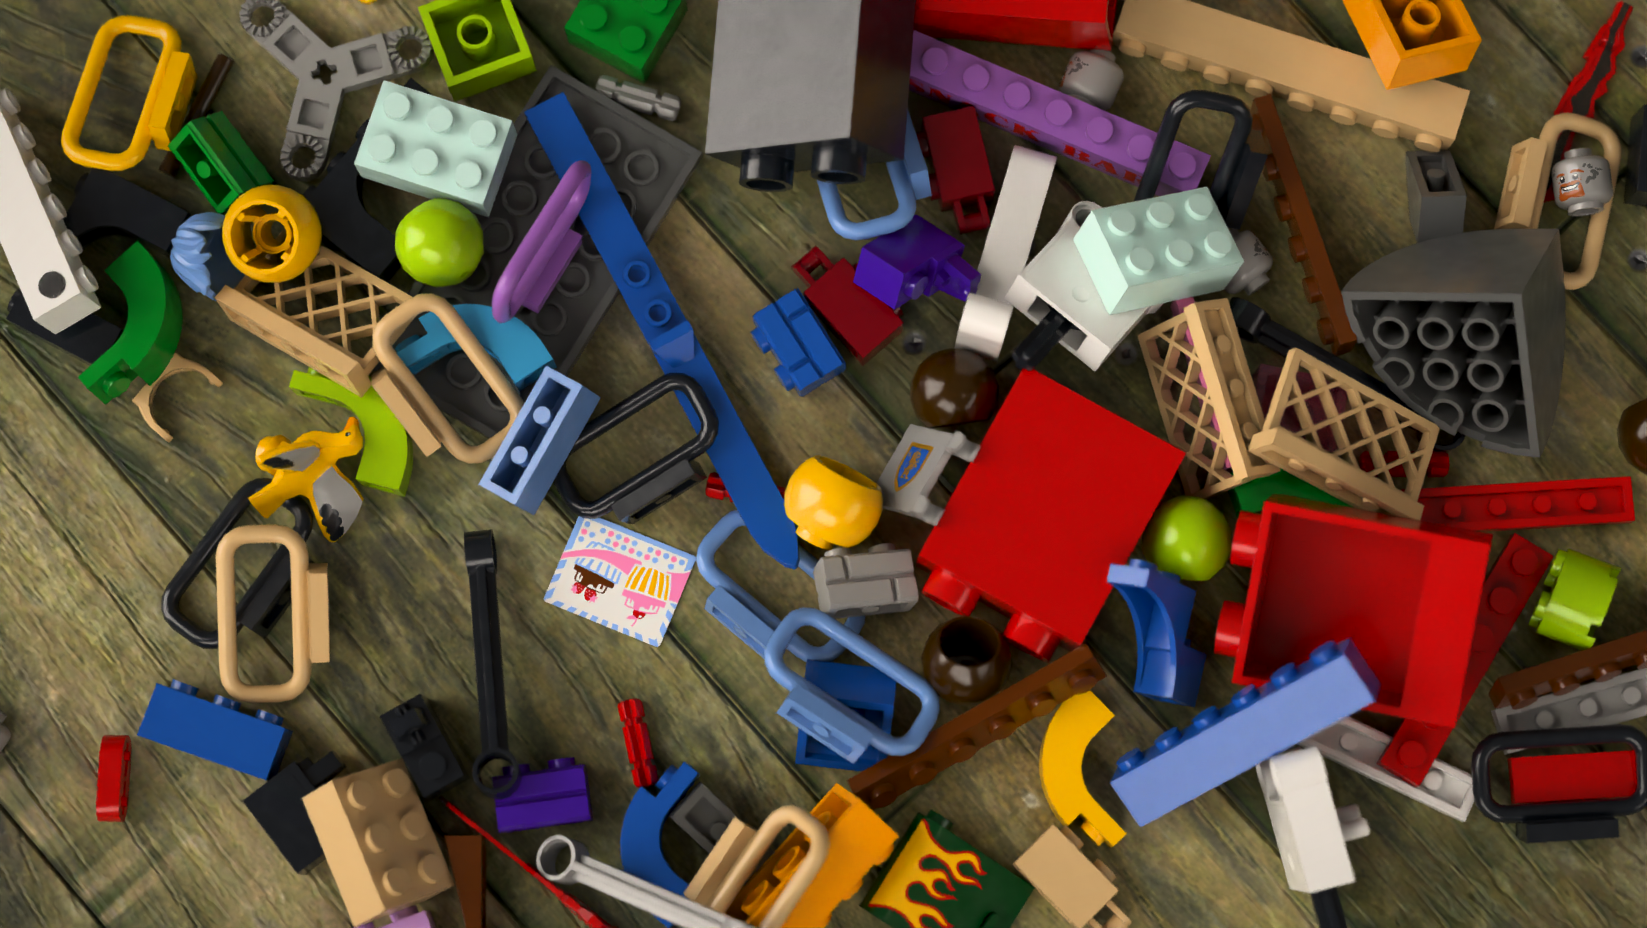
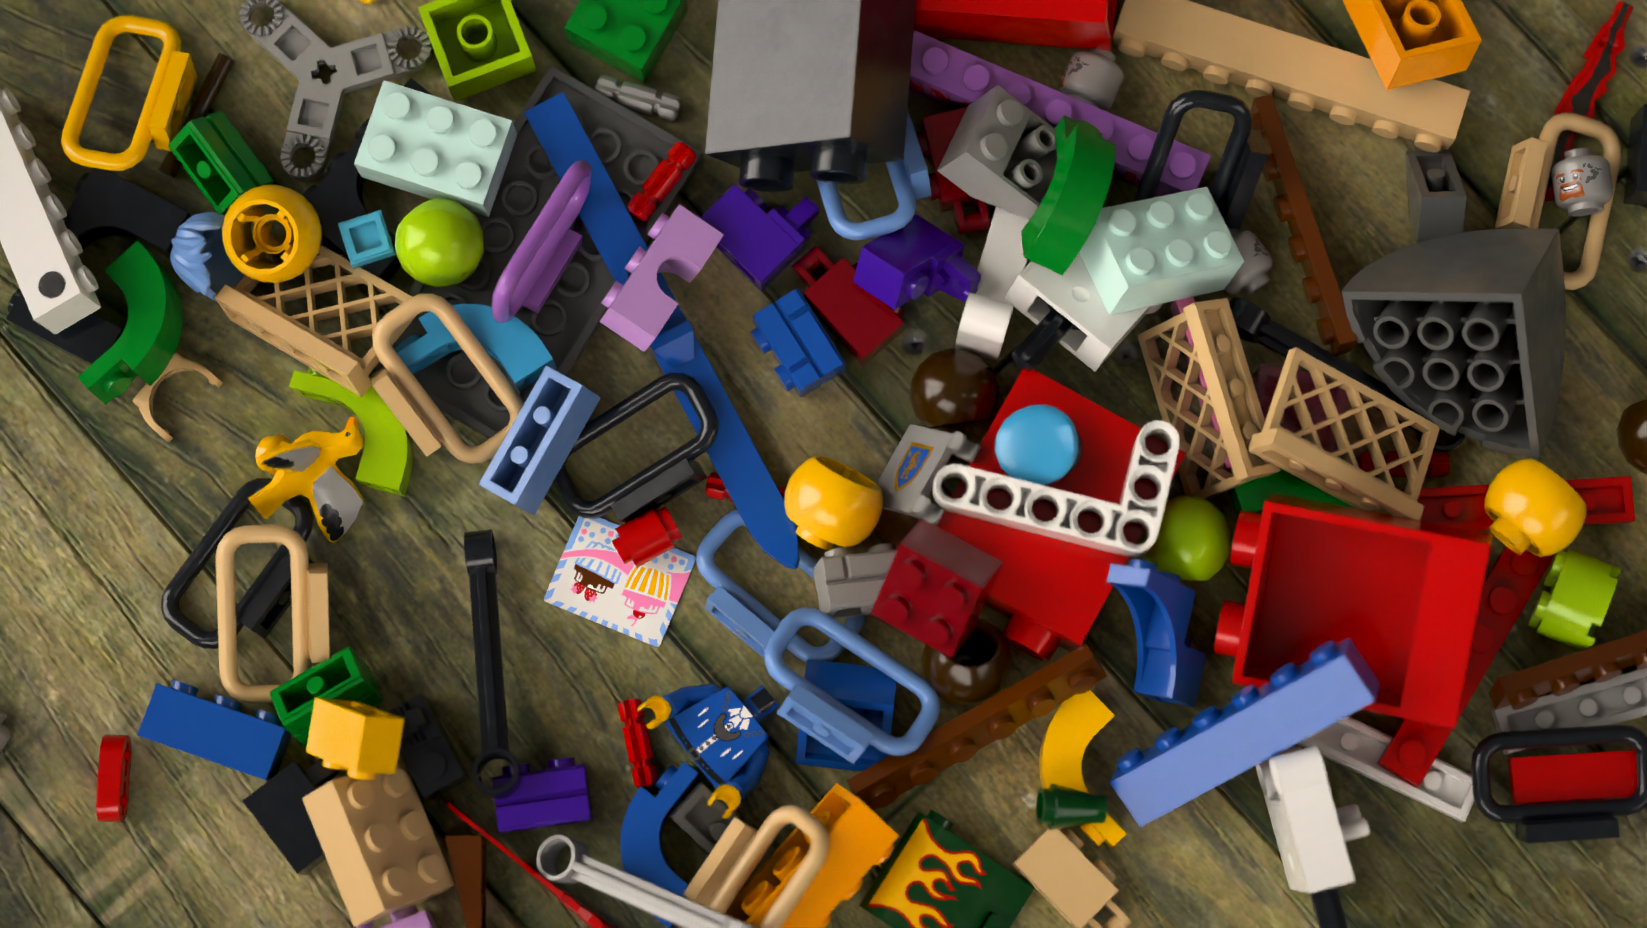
(336, 678): none -> green brick
(355, 737): none -> yellow brick
(366, 239): none -> medium azure tile
(640, 306): none -> lavender arch
(646, 536): none -> red brick
(661, 181): none -> red axle
(719, 735): none -> blue torso
(757, 241): none -> dark purple hinge
(936, 587): none -> dark red brick
(1002, 154): none -> light grey slope
(1038, 445): none -> dark azure piece
(1068, 807): none -> dark green cone
(1069, 505): none -> white beam
(1073, 198): none -> green arch
(1533, 509): none -> yellow wheel

